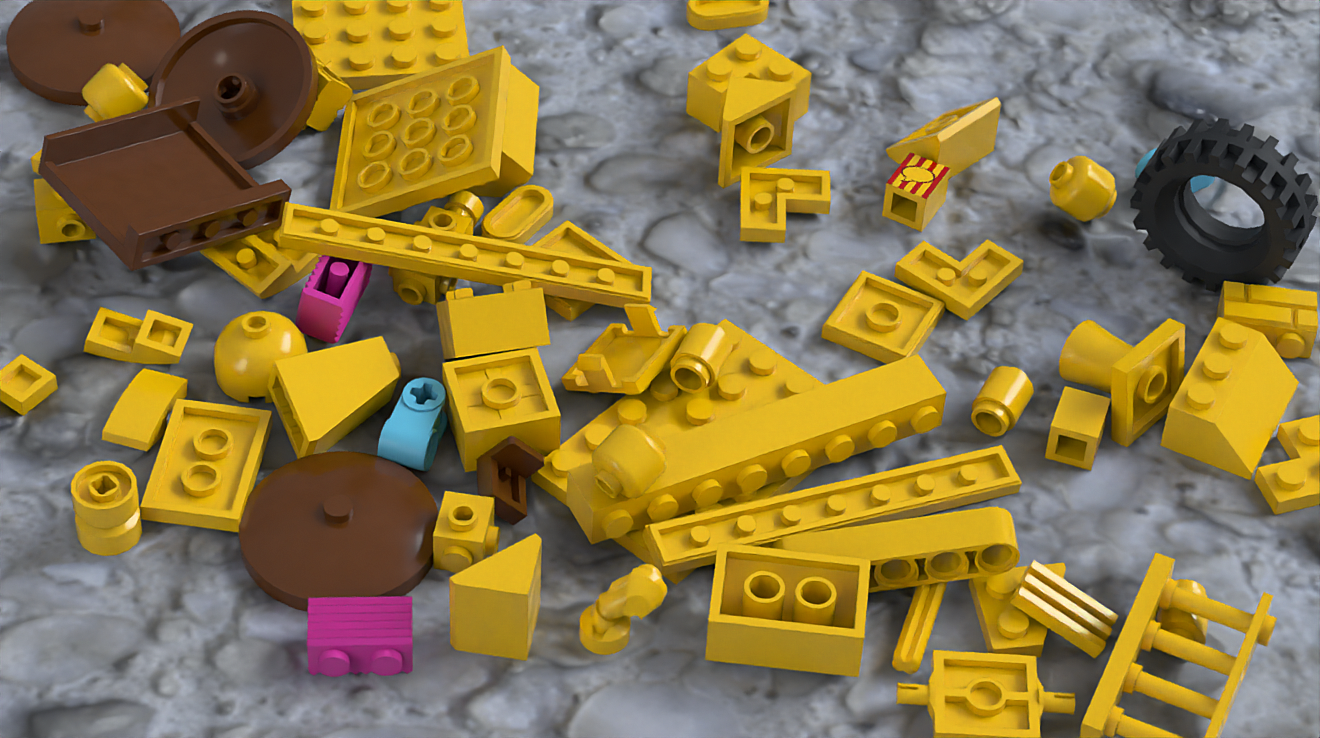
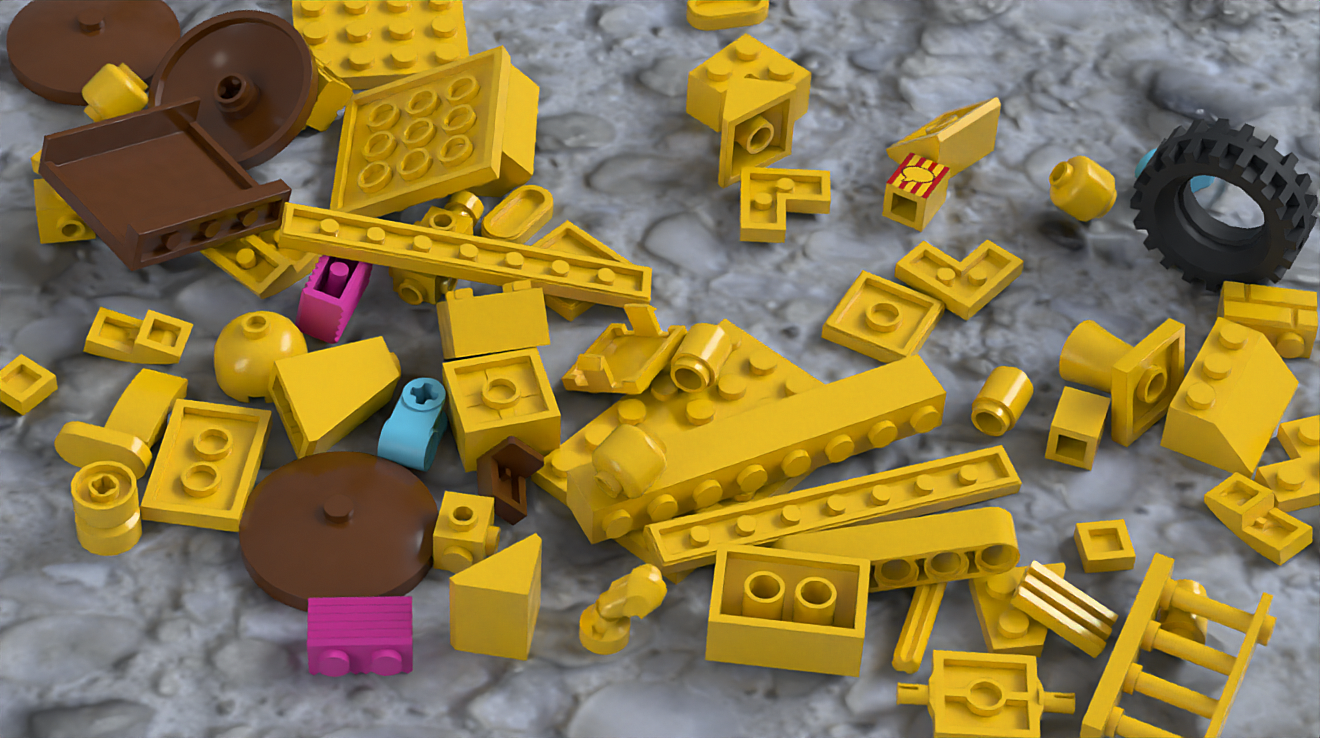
(87, 443): none -> yellow tile
(1104, 546): none -> yellow tile
(1251, 515): none -> yellow slope

